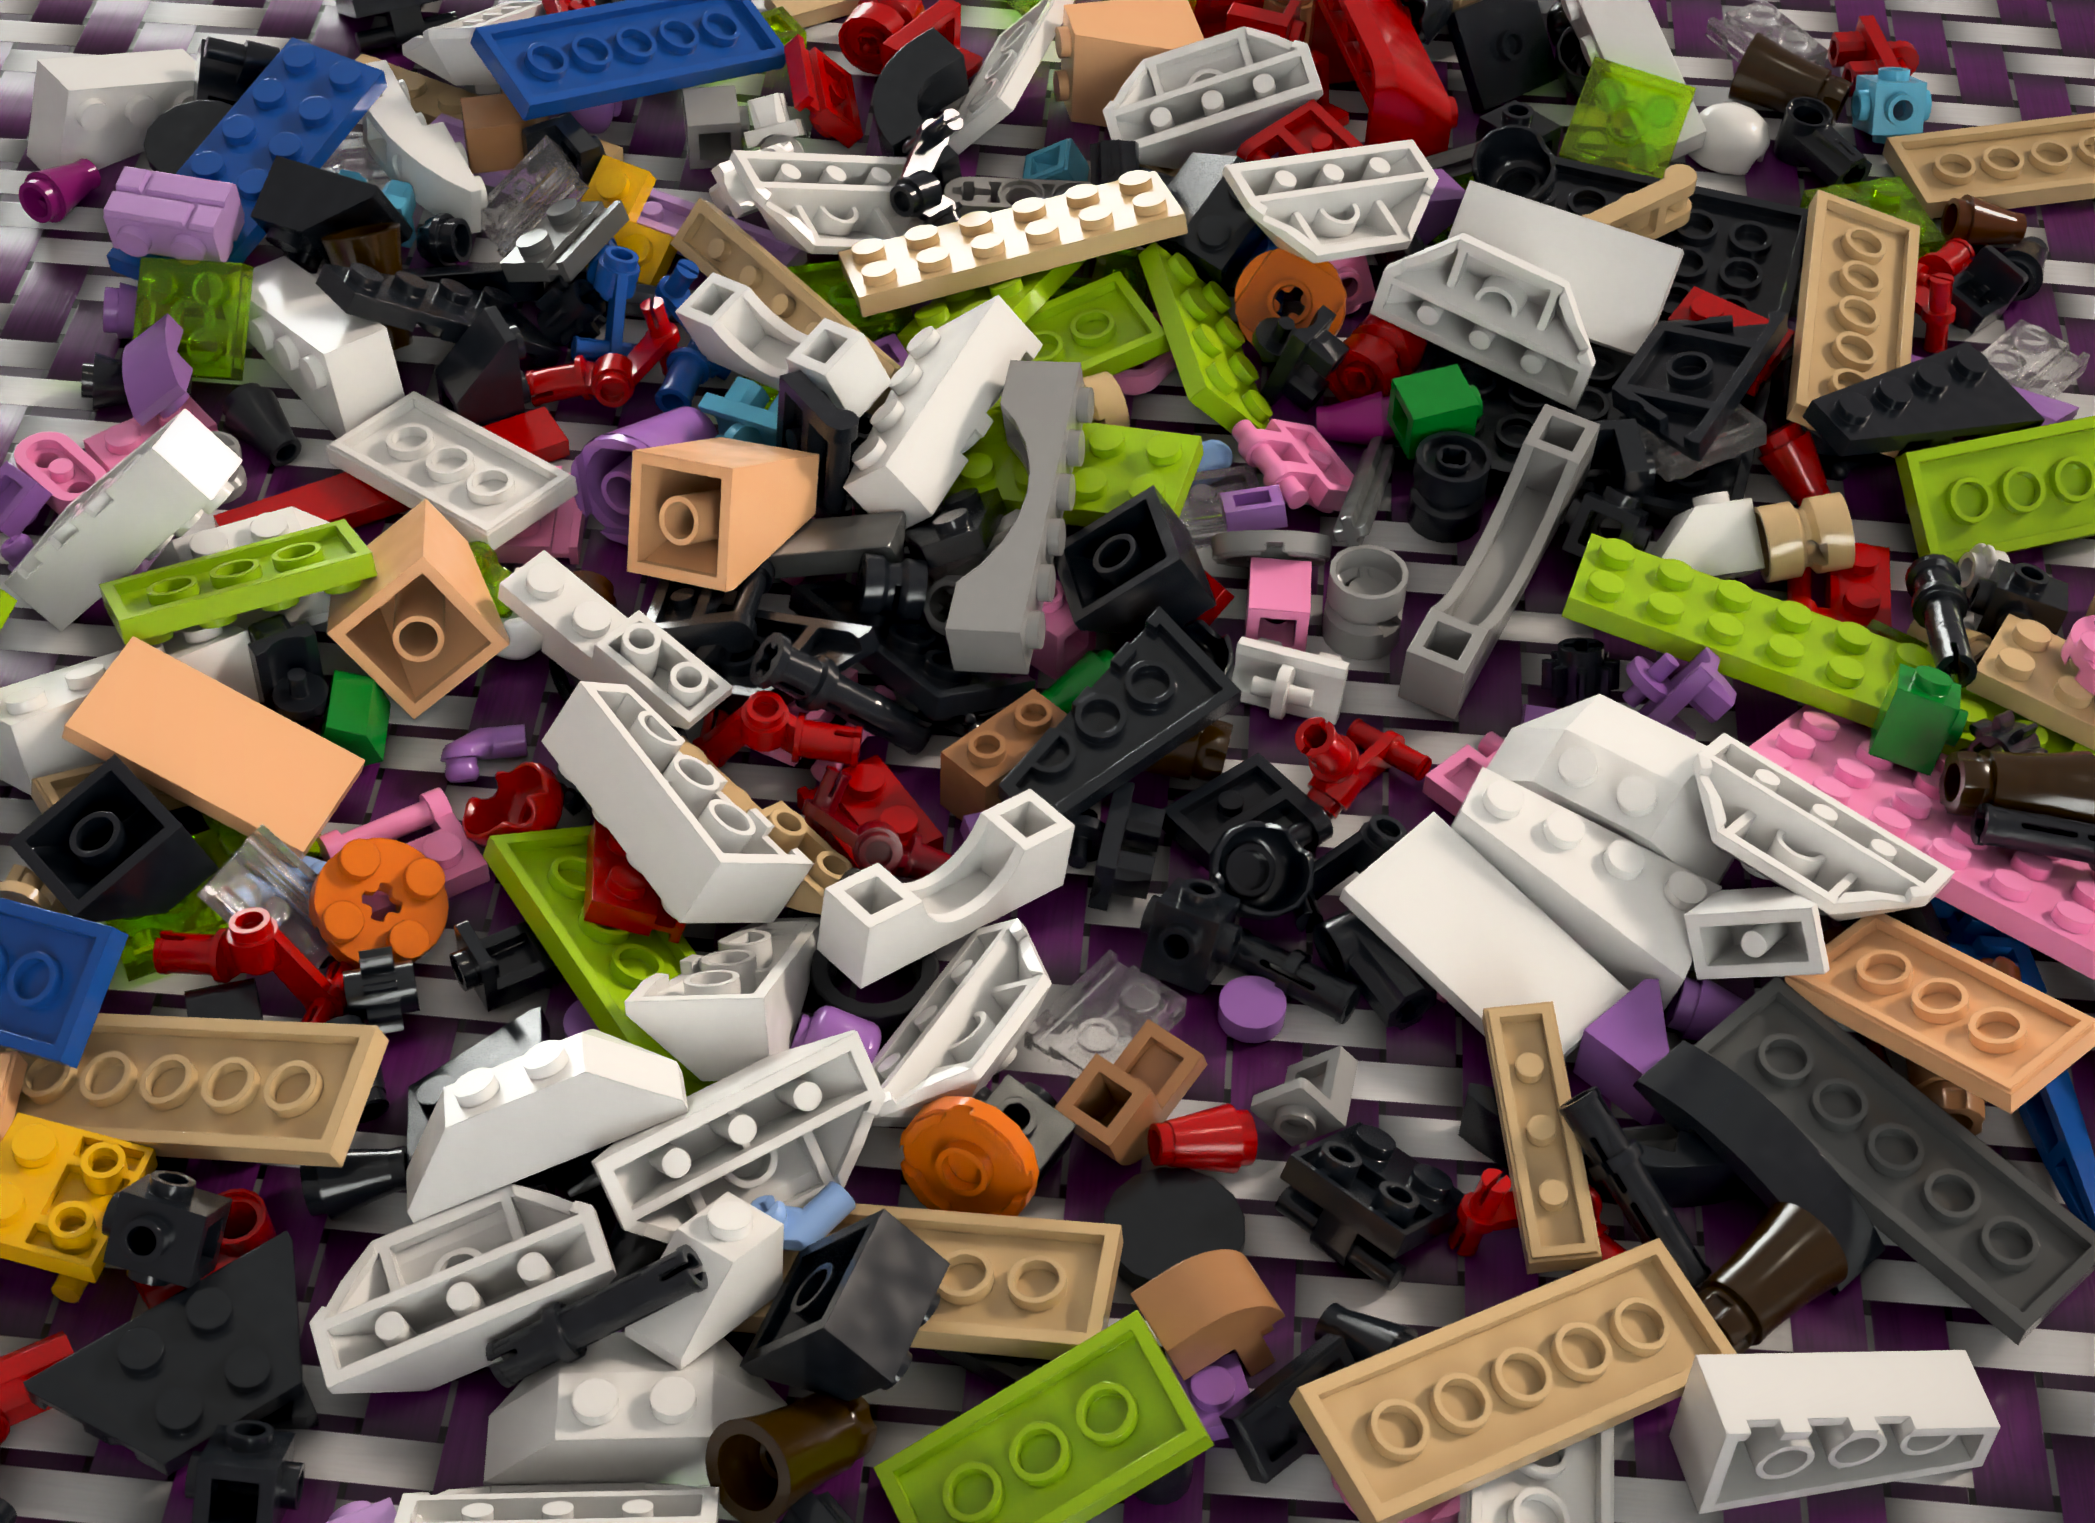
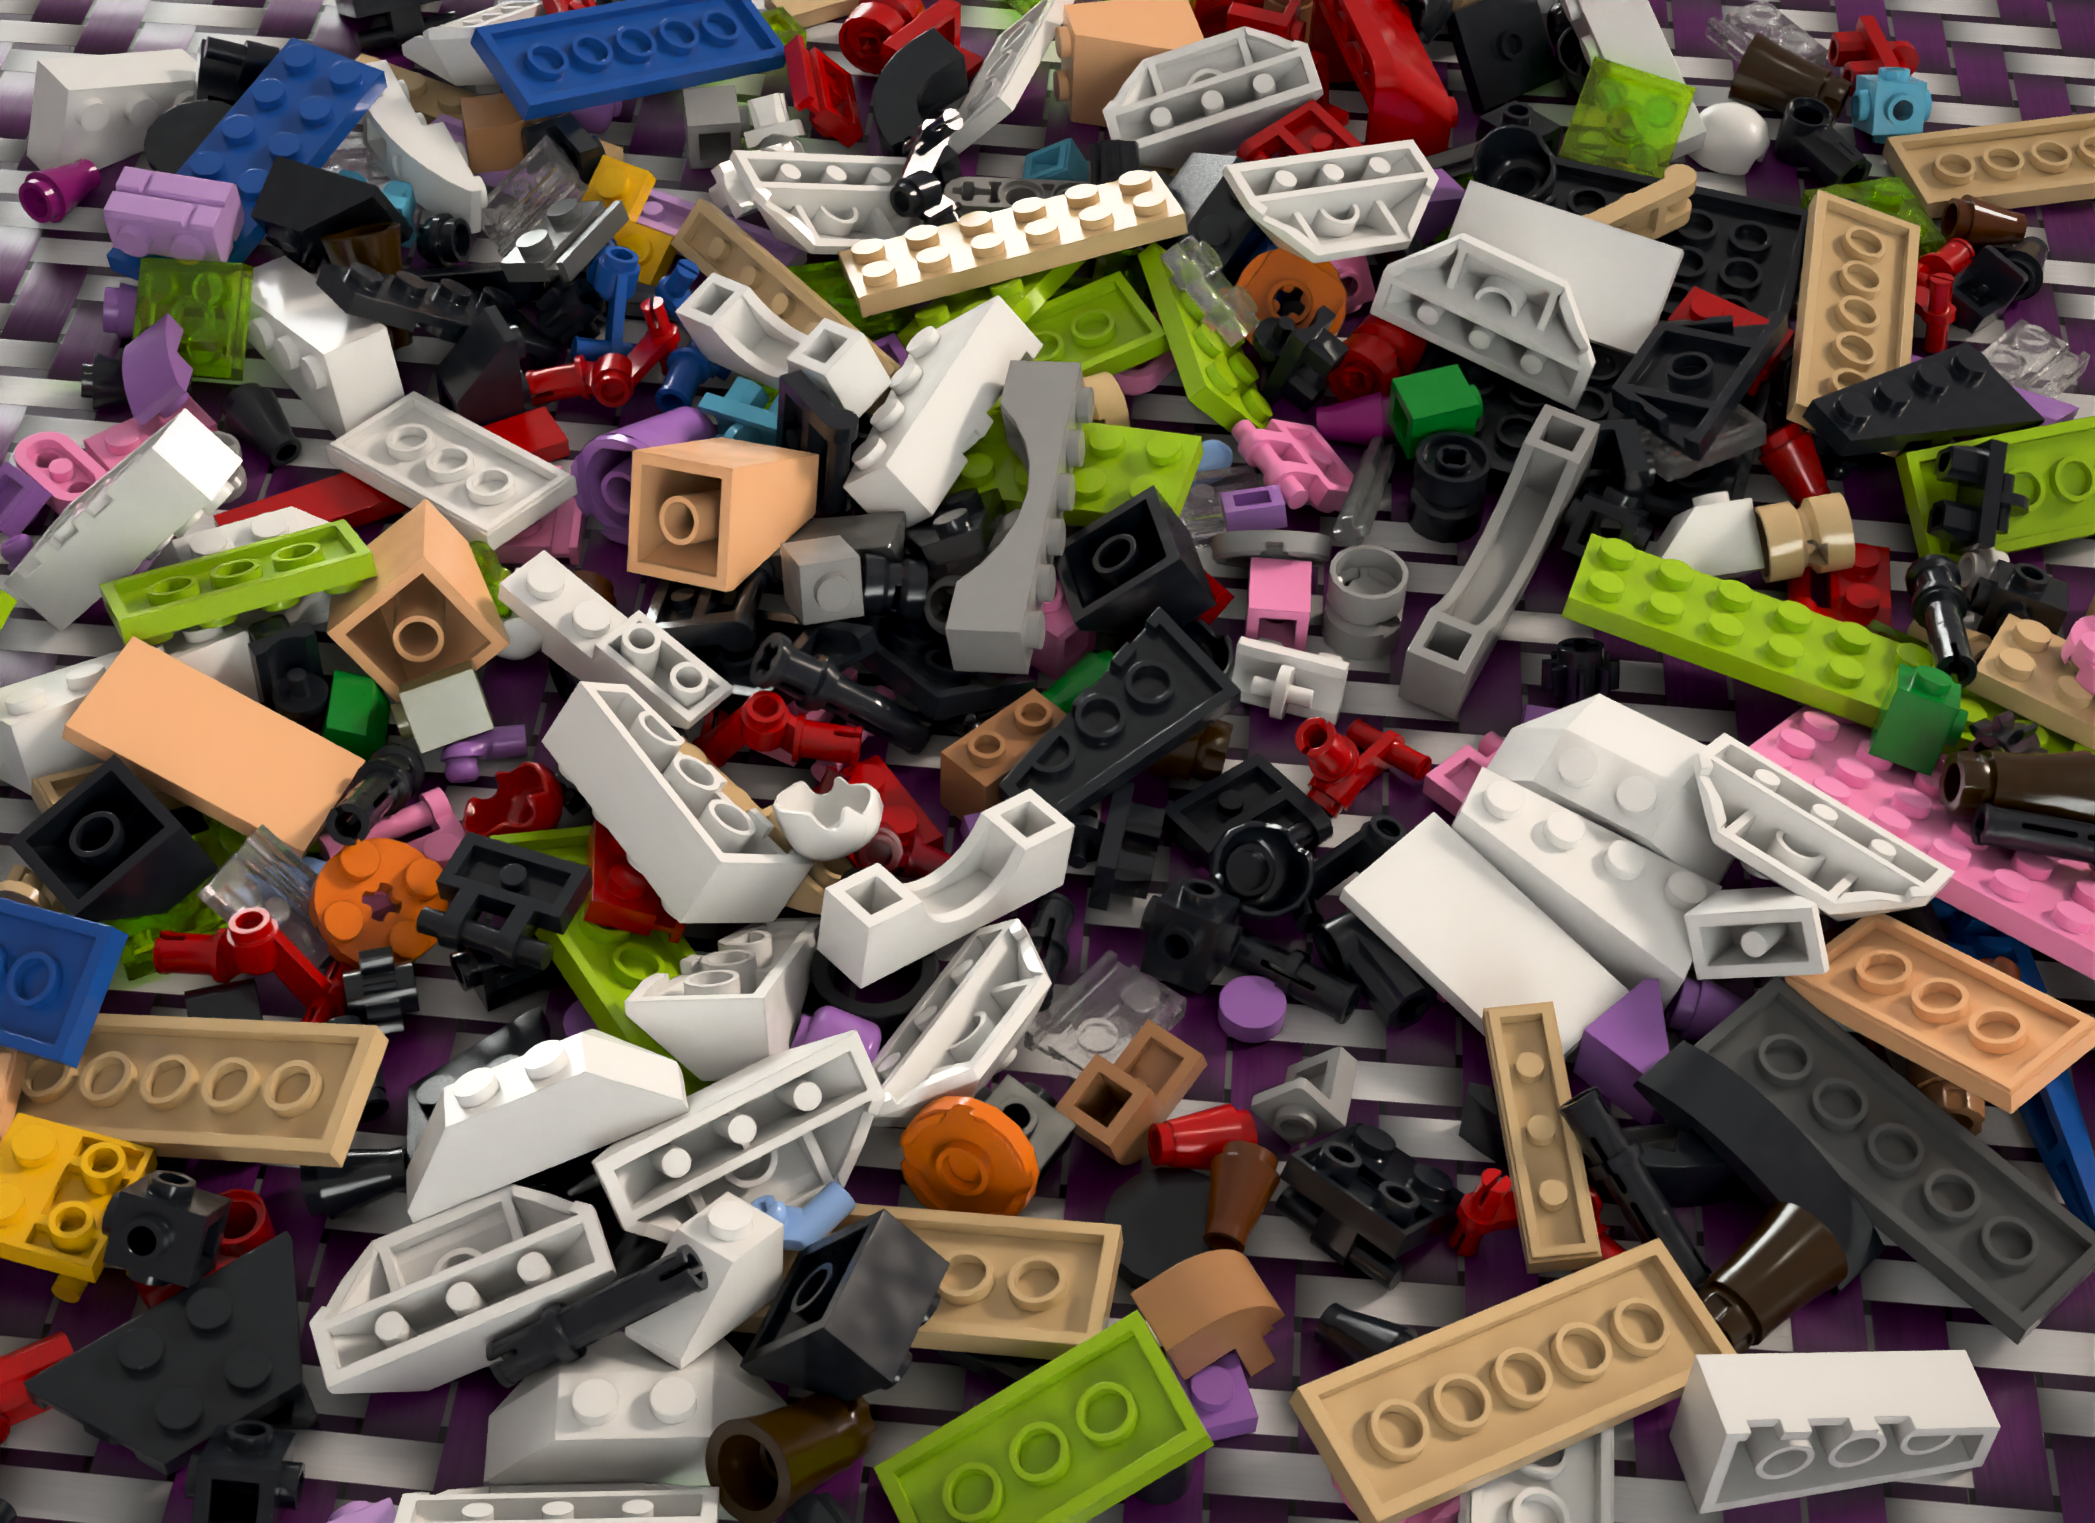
(375, 793): none -> black pin
(442, 707): none -> brick
(510, 883): none -> black plate
(822, 579): none -> light grey brick
(828, 823): none -> white hair
(1051, 927): none -> black pin
(1198, 271): none -> clear plate
(1239, 1191): none -> reddish brown cone
(1264, 1423): black plate -> none
(1694, 684): medium lavender hips -> none
(1982, 498): none -> black hips

